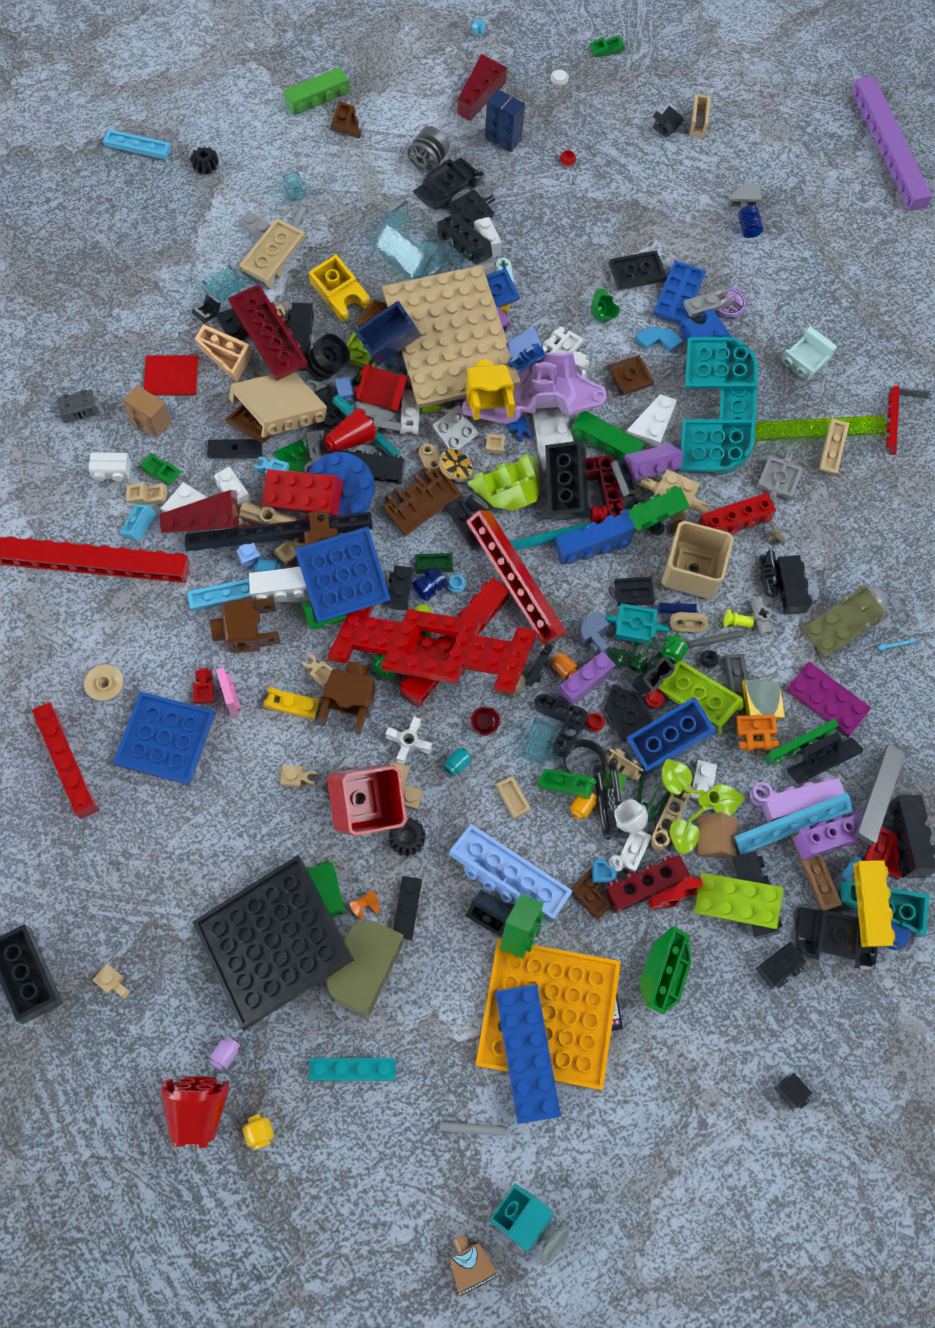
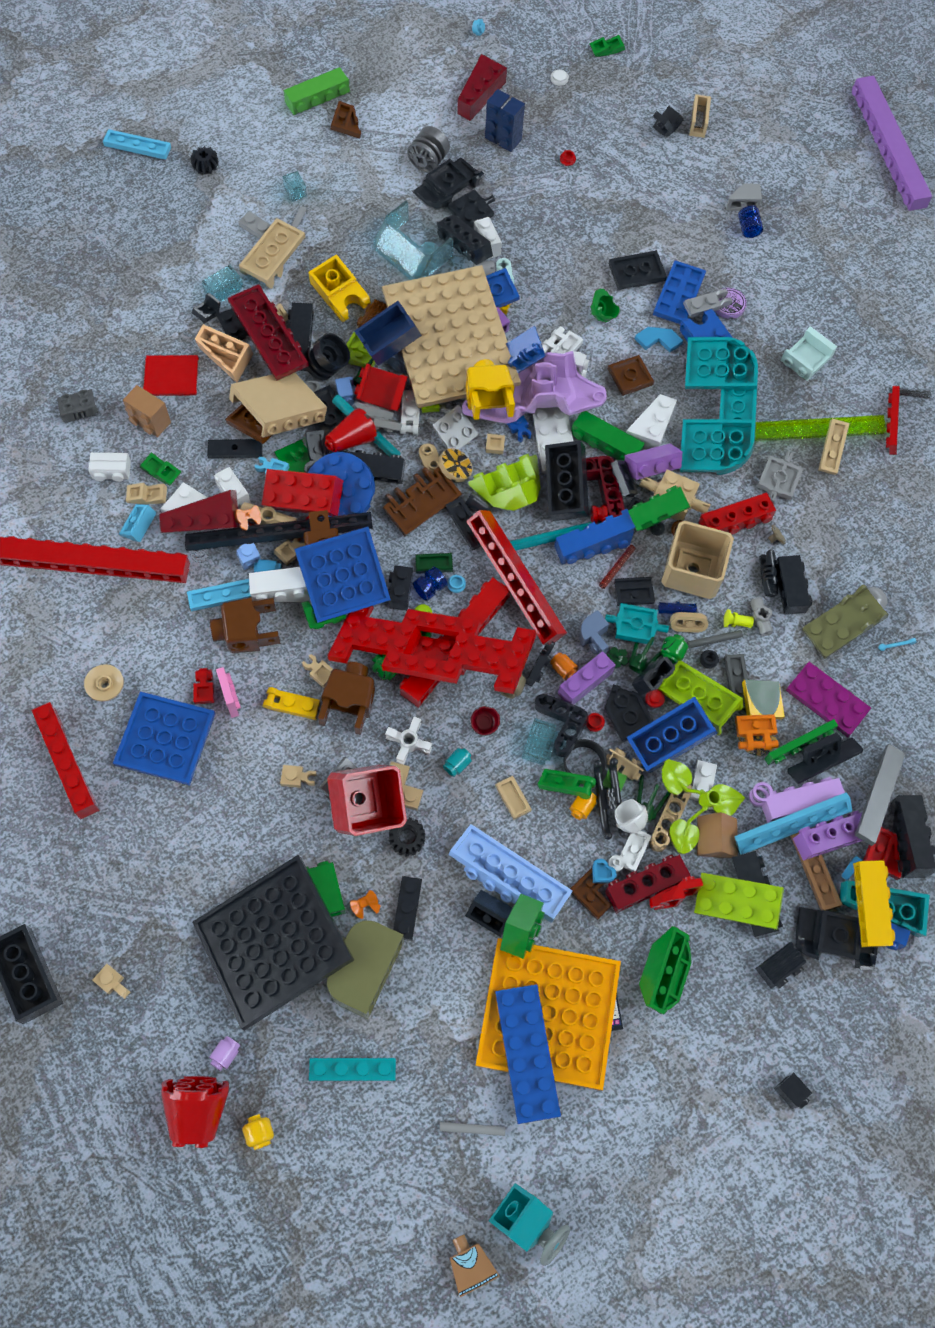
(242, 516): none -> piece
(617, 566): none -> clear red bar

